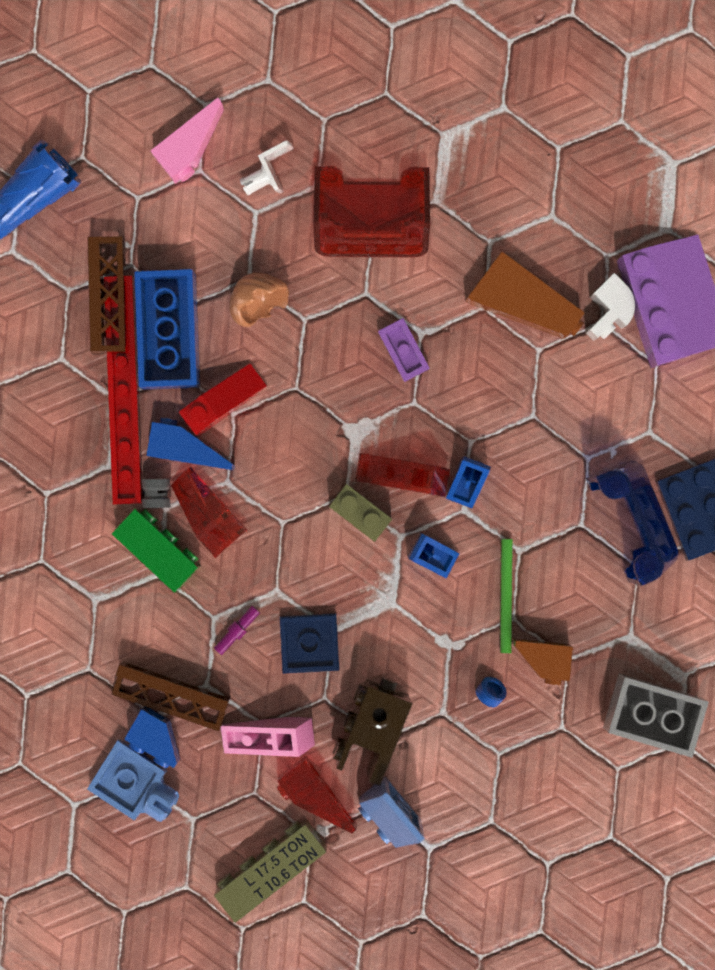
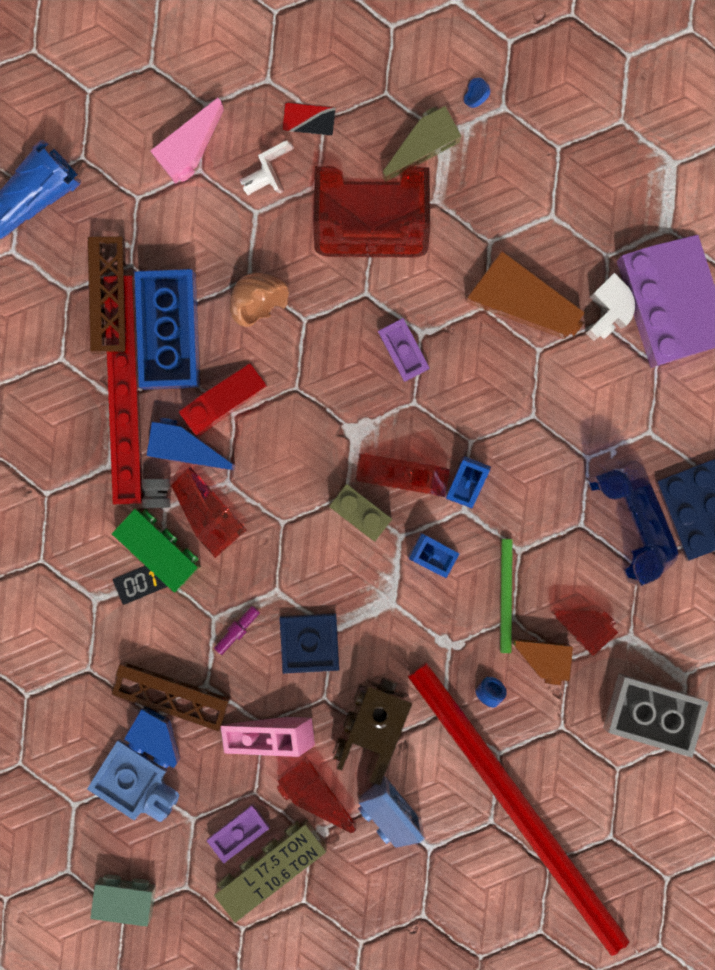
(123, 900): none -> sand green brick
(137, 584): none -> black sticker
(238, 833): none -> medium lavender plate
(309, 119): none -> sticker
(429, 137): none -> olive slope
(477, 92): none -> blue piece
(518, 809): none -> red axle
(587, 627): none -> clear red slope

